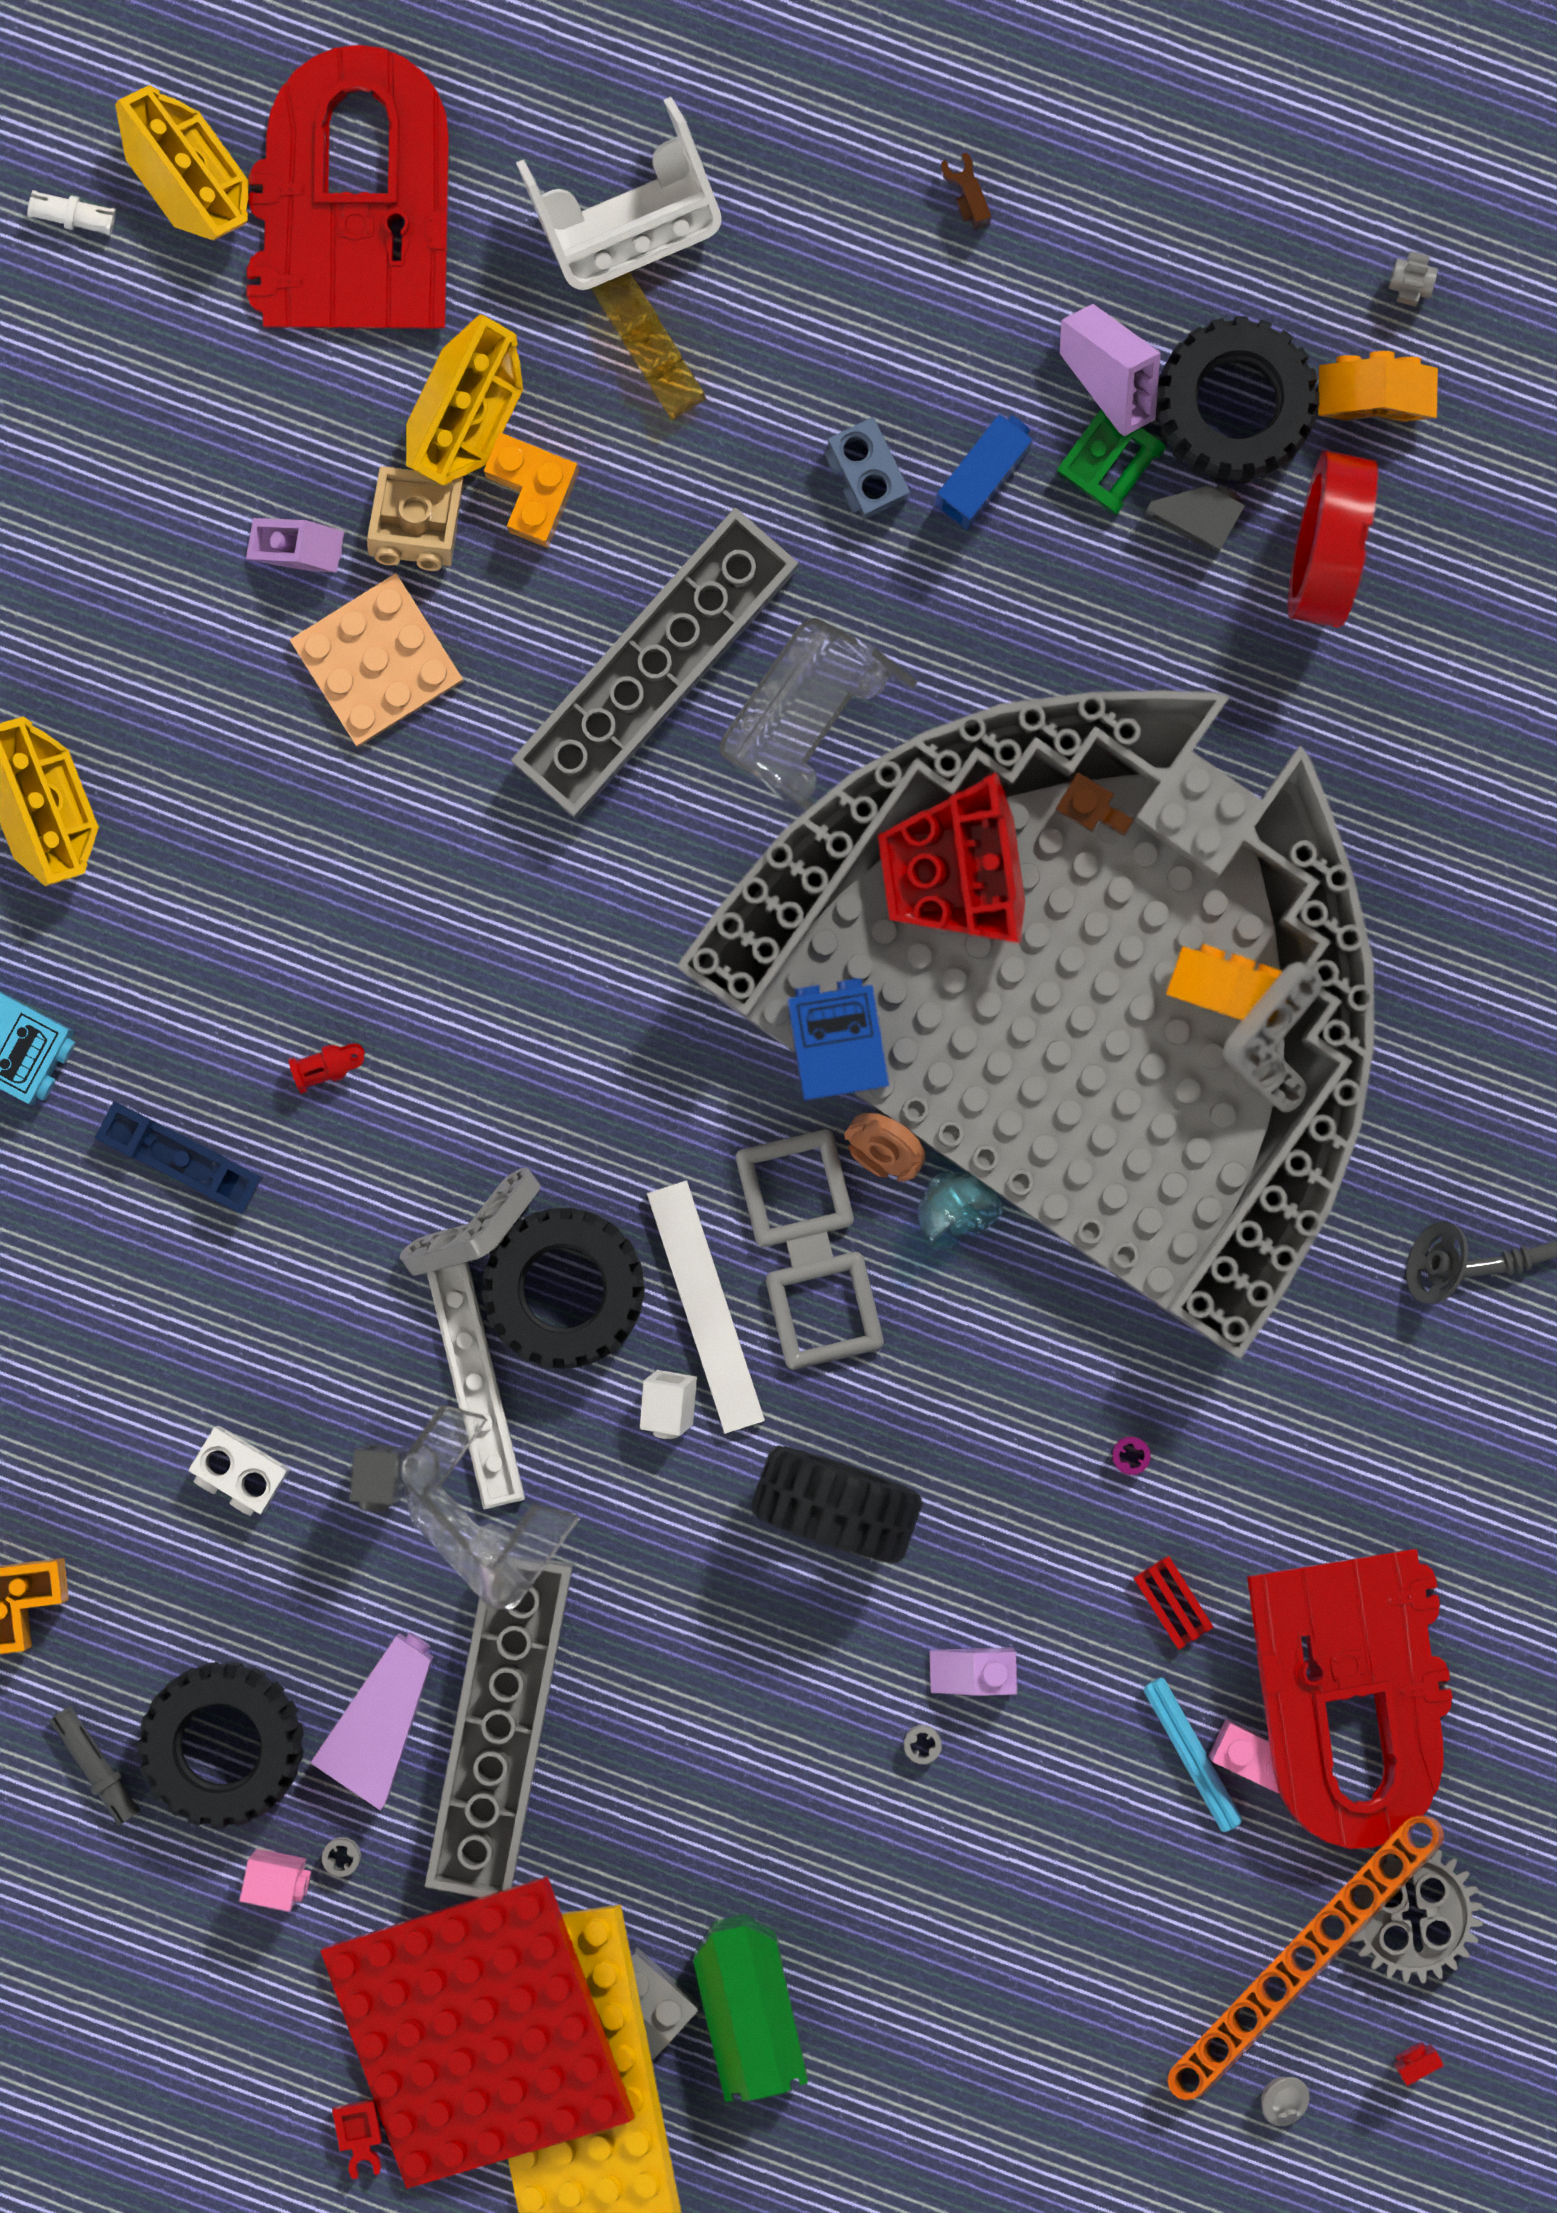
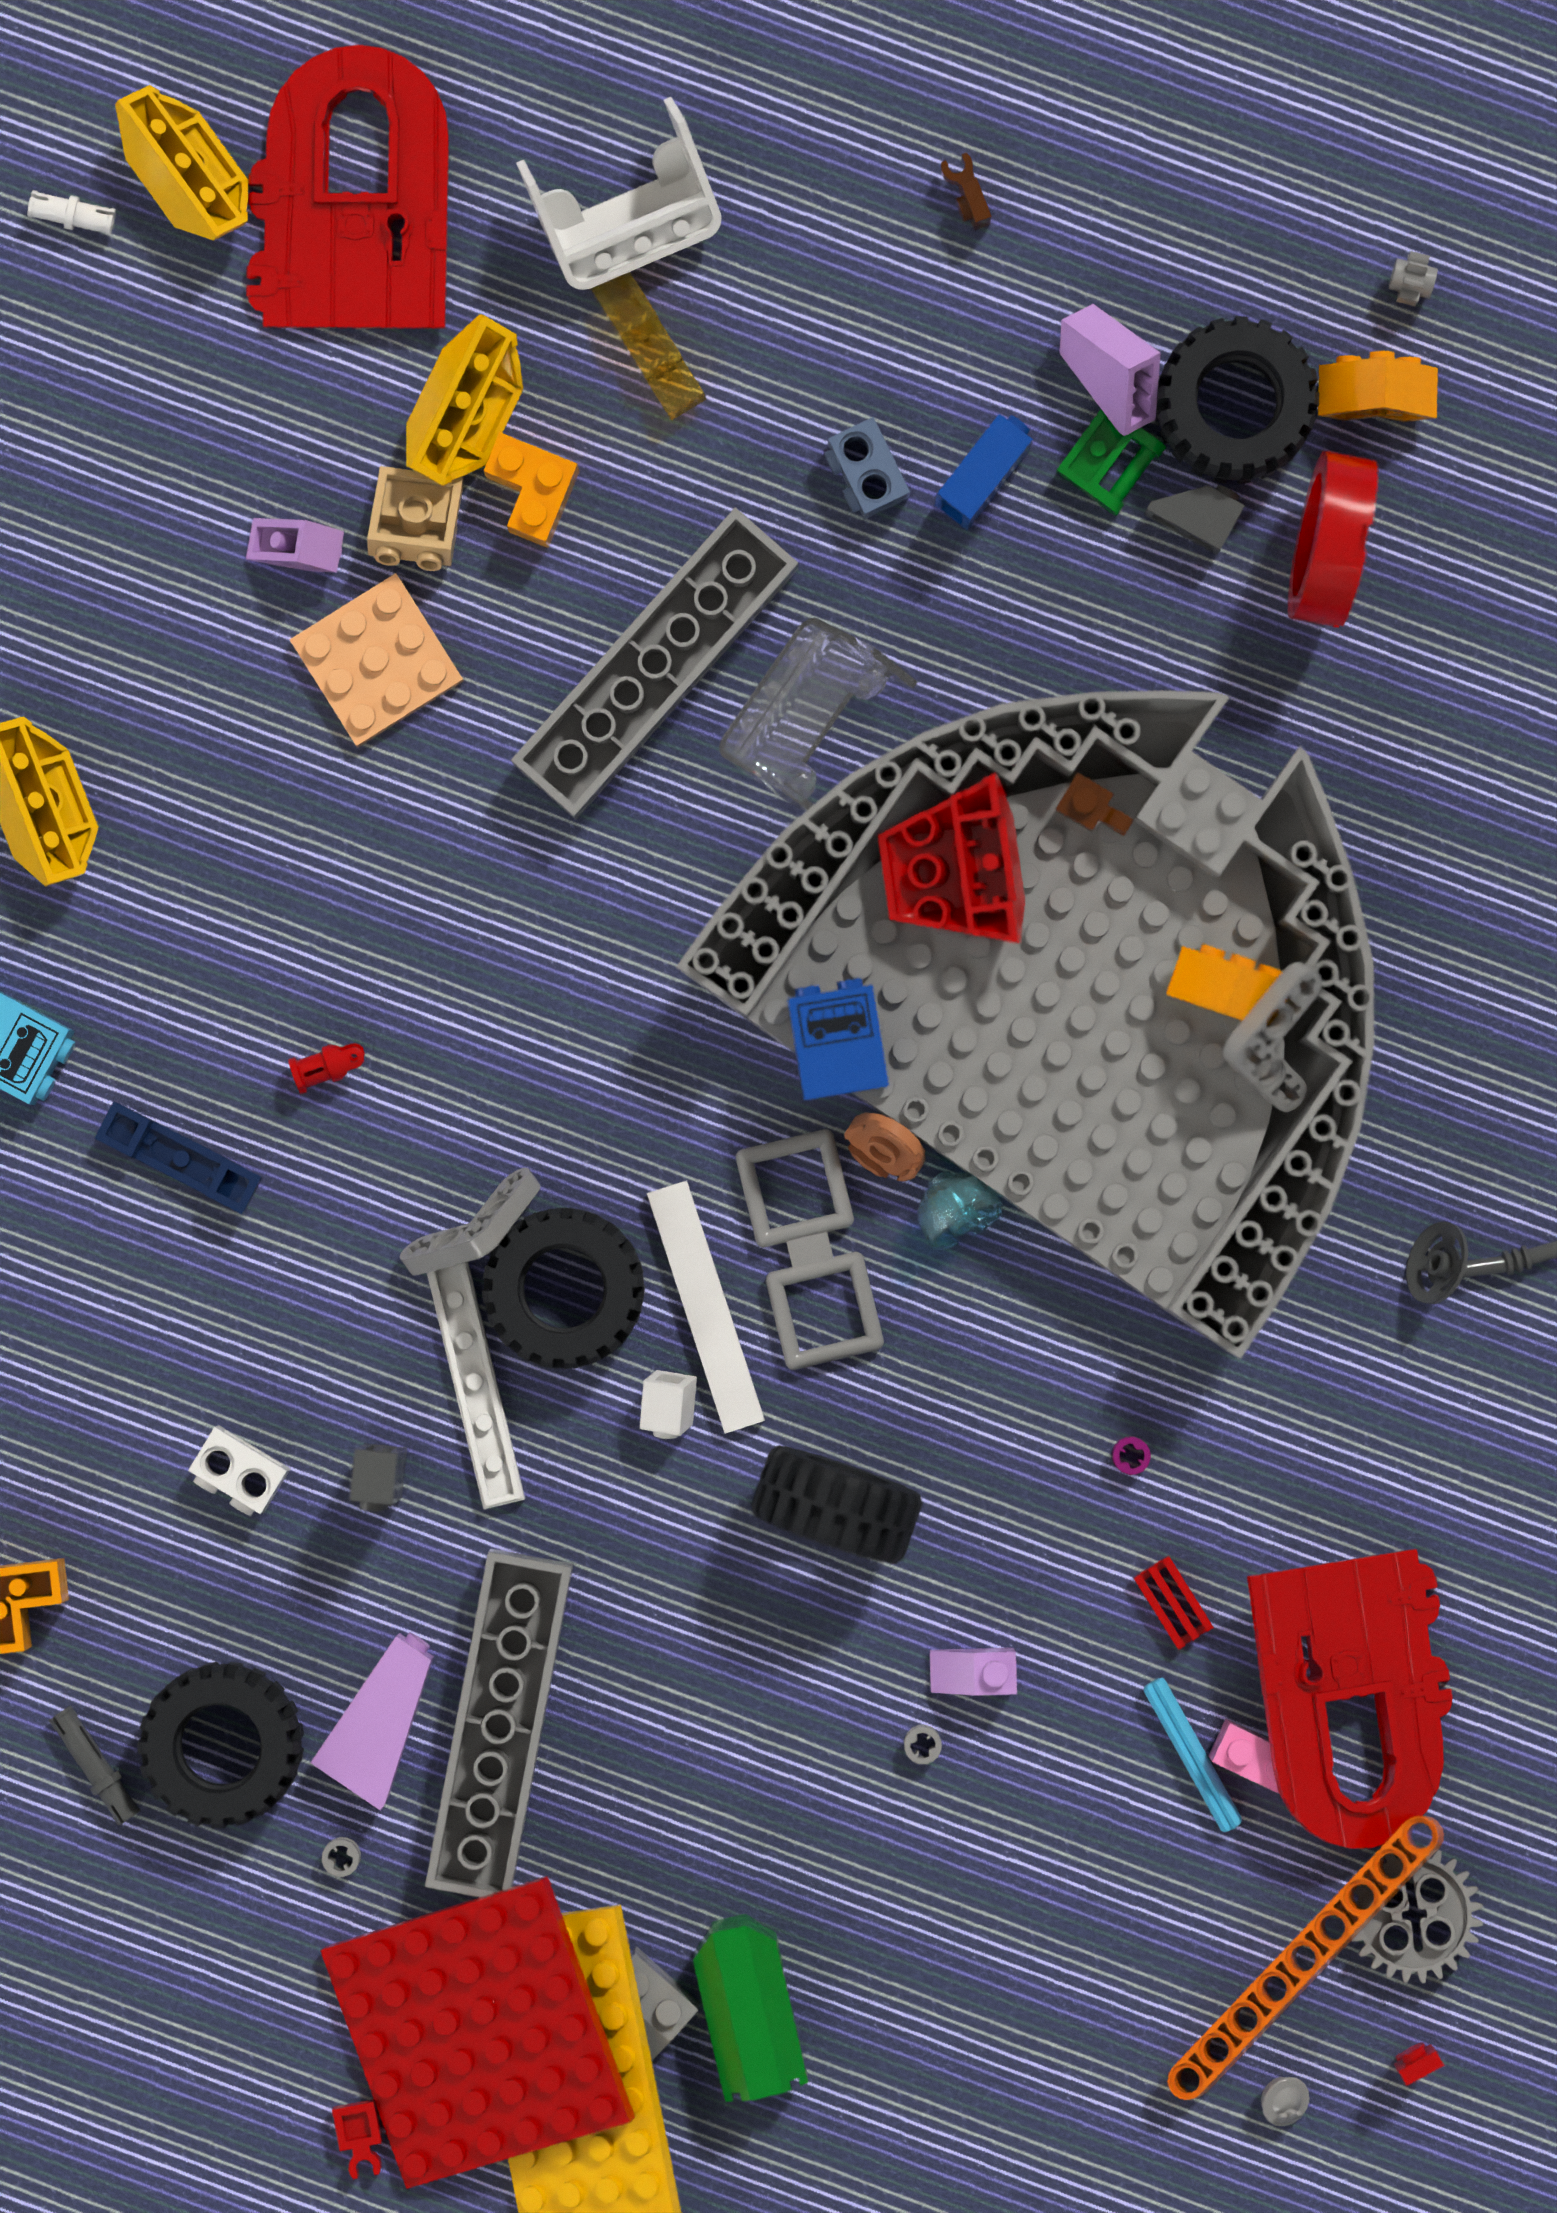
(275, 1880): bright pink brick -> none
(488, 1559): clear windscreen -> none

